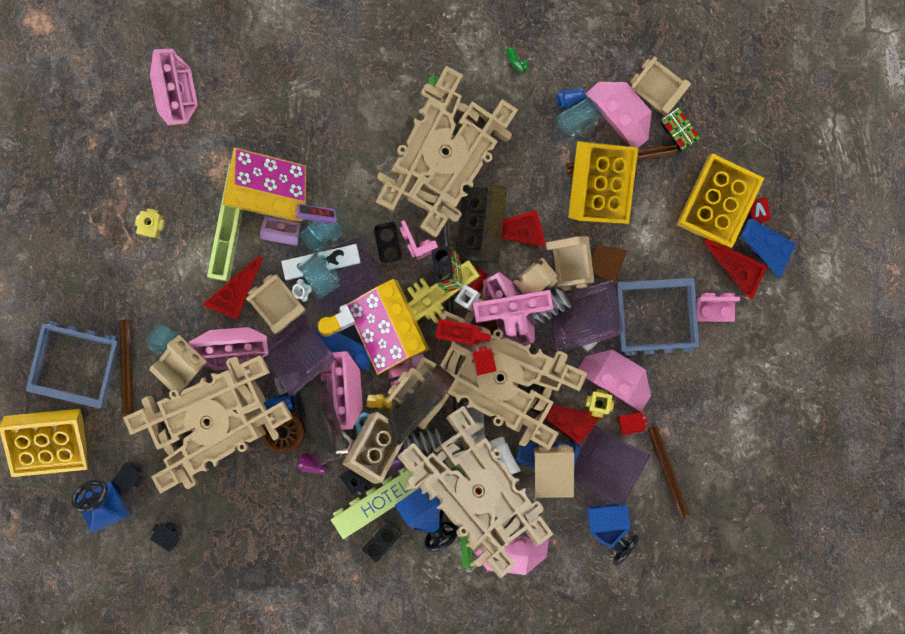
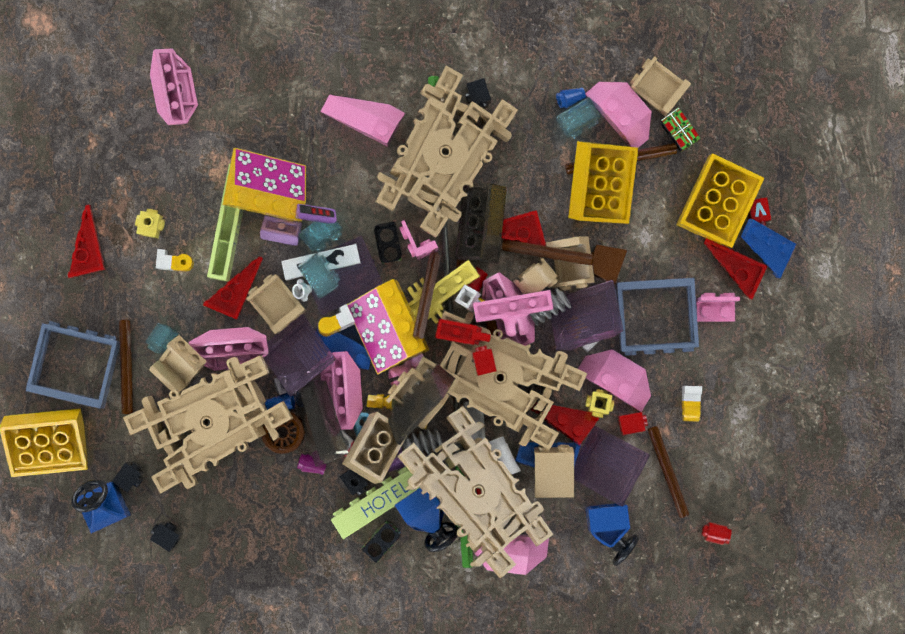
(87, 254): none -> red wing
(174, 263): none -> leg
(370, 118): none -> bright pink wedge
(426, 296): none -> reddish brown axle
(449, 283): piece -> none
(478, 93): none -> black brick
(514, 60): green arm -> none
(548, 252): none -> reddish brown axle
(691, 403): none -> leg
(716, 533): none -> red brick

